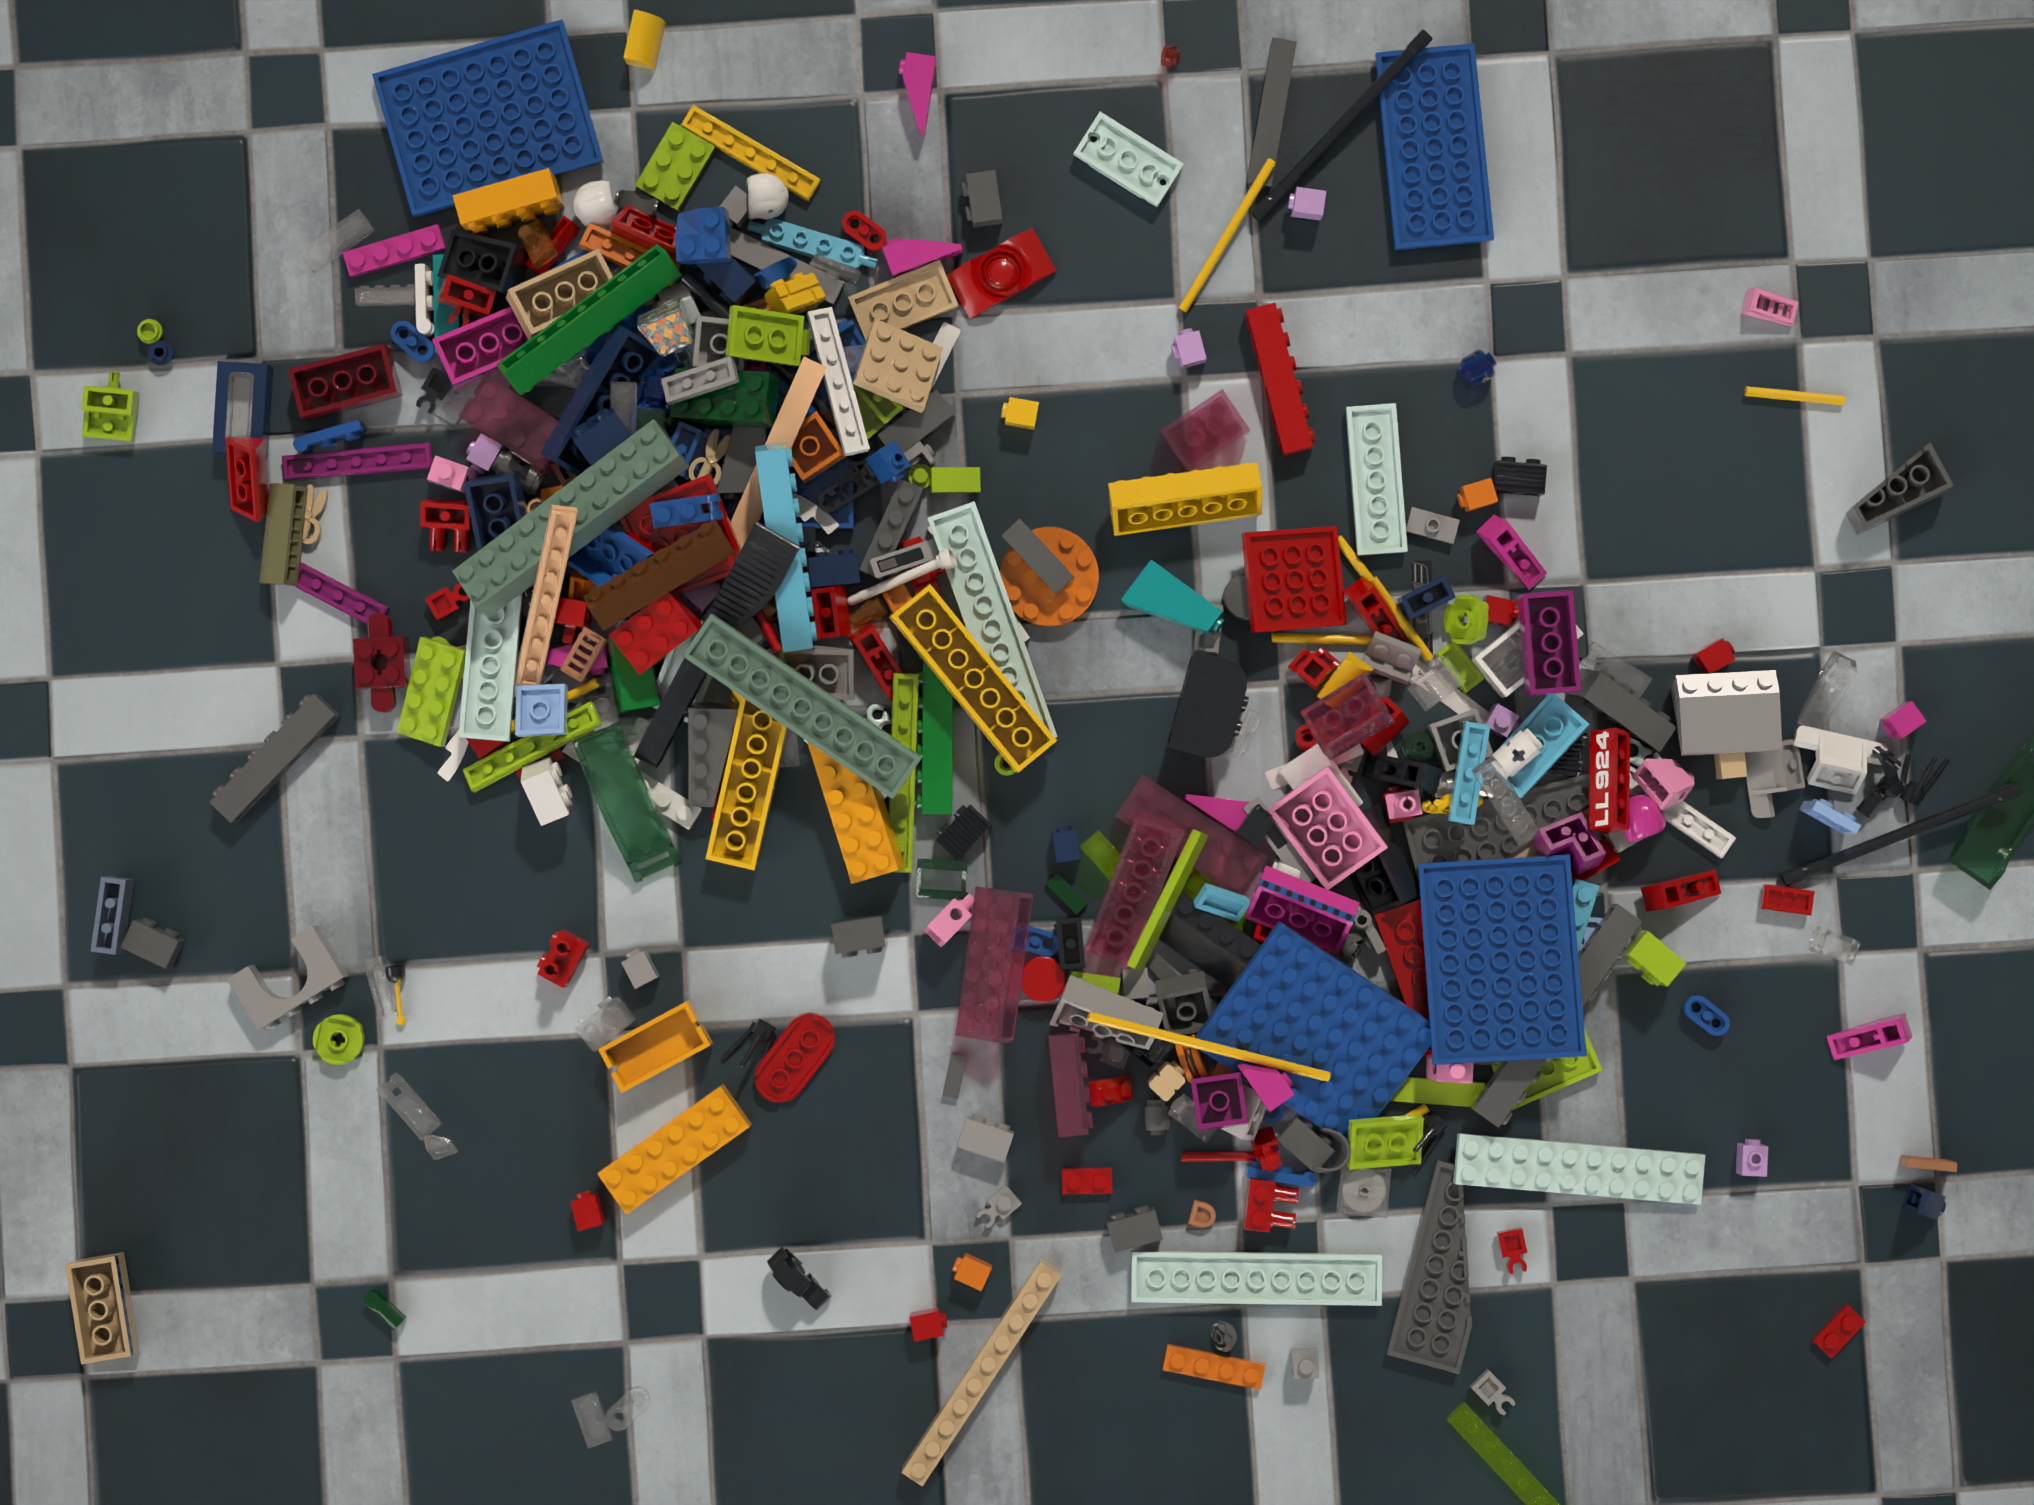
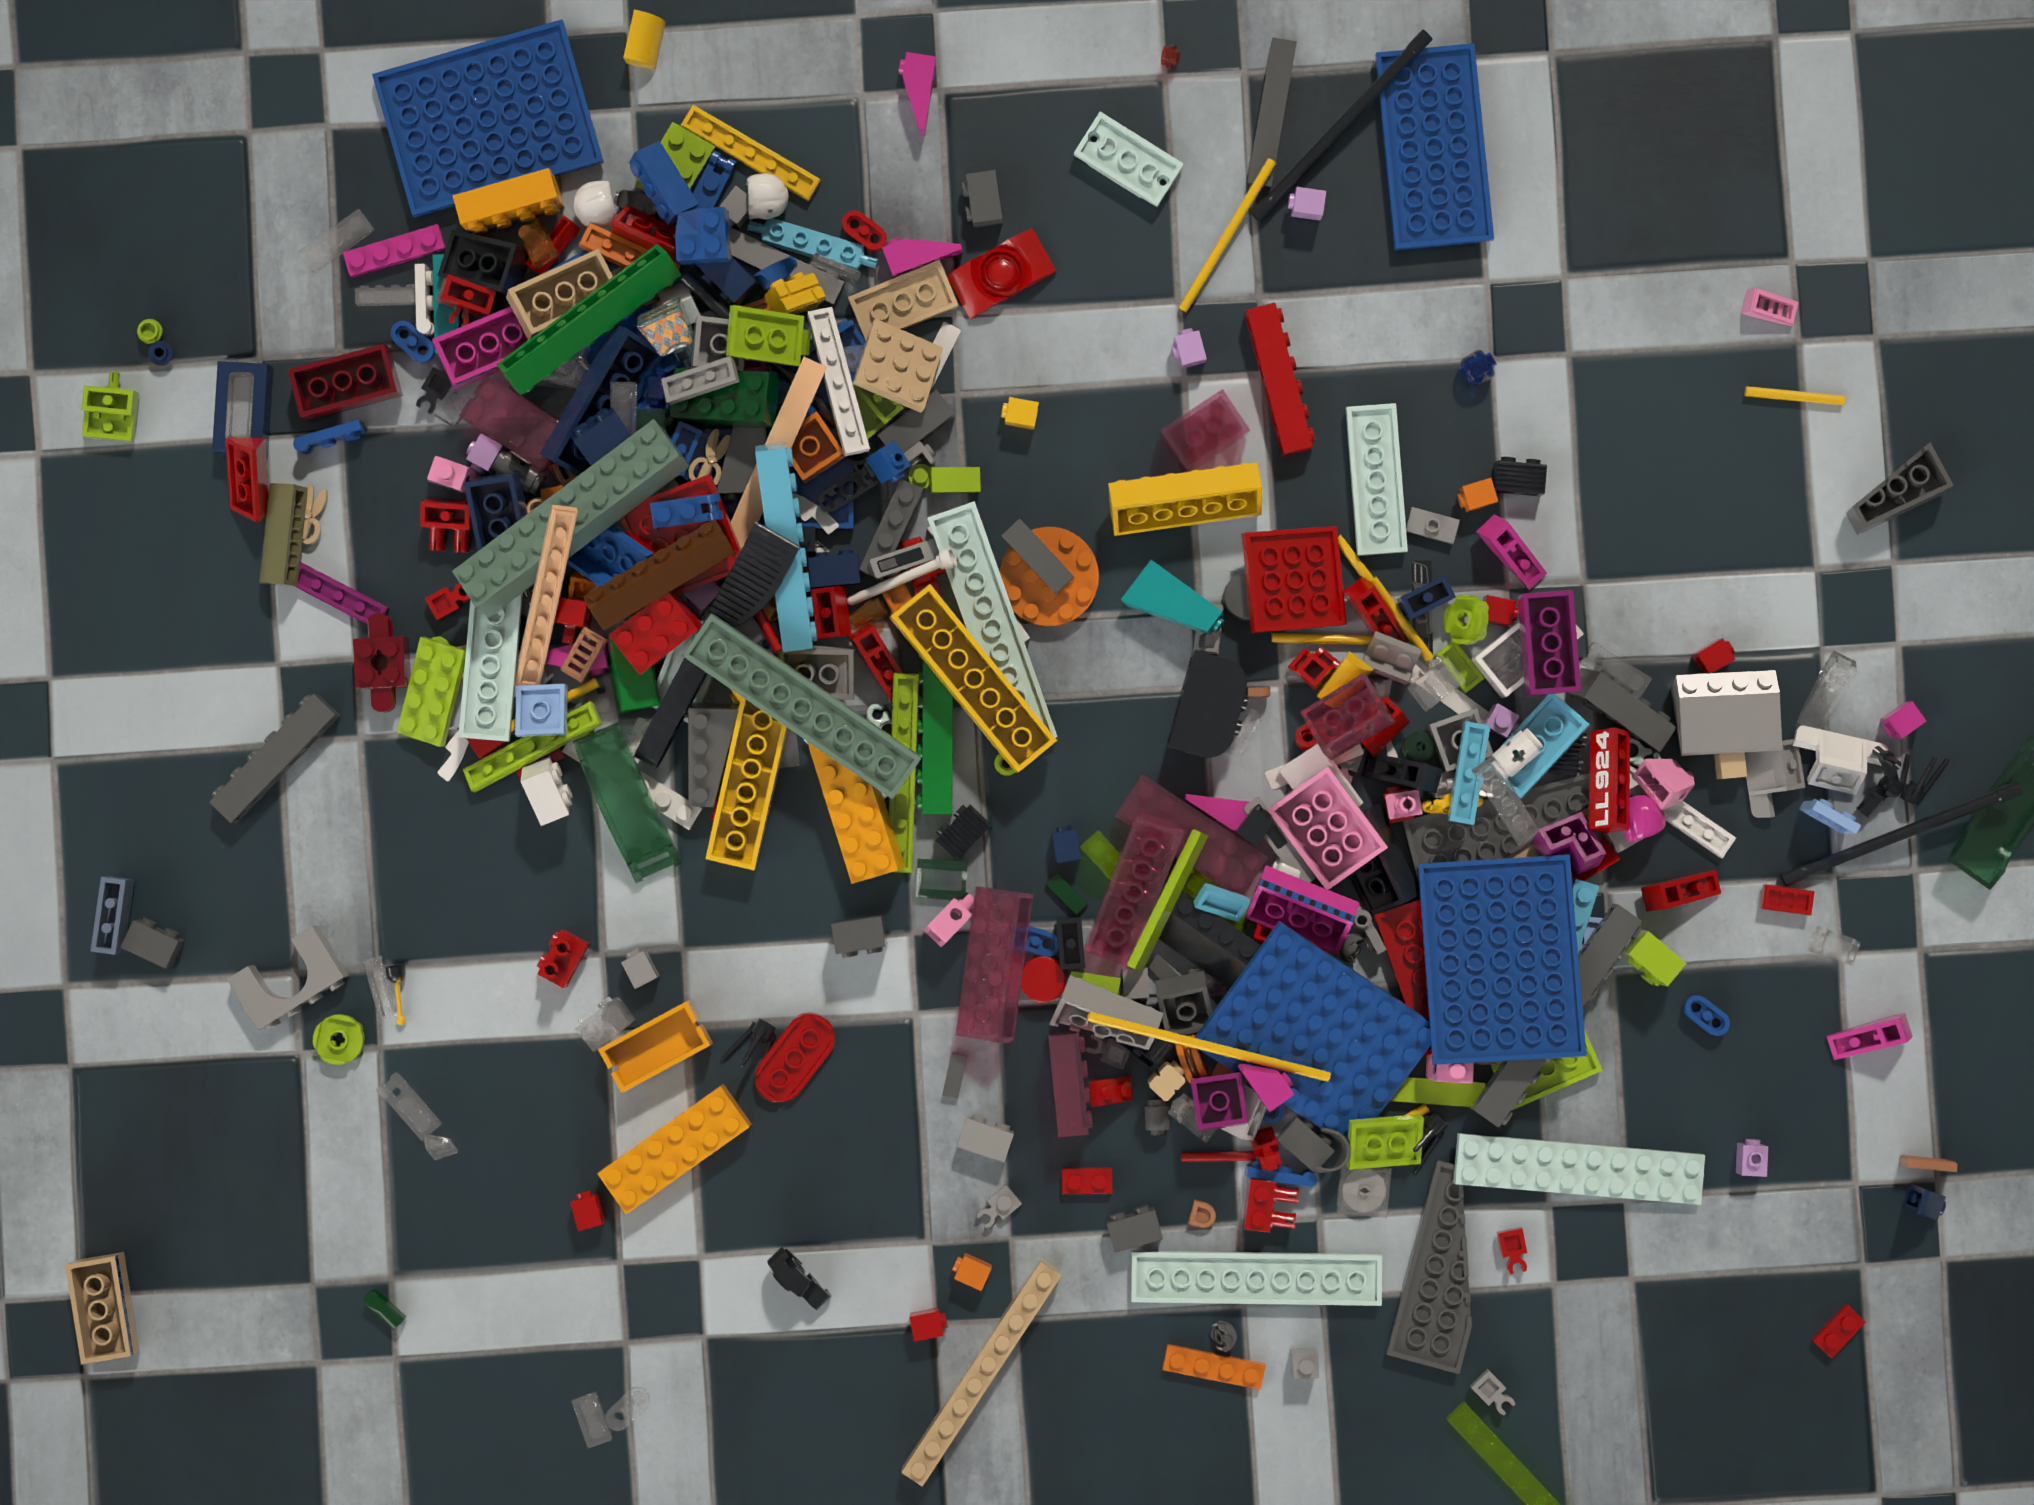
(357, 461): magenta tile -> none
(662, 182): none -> blue brick
(712, 184): none -> blue plate
(1257, 691): none -> nougat tile

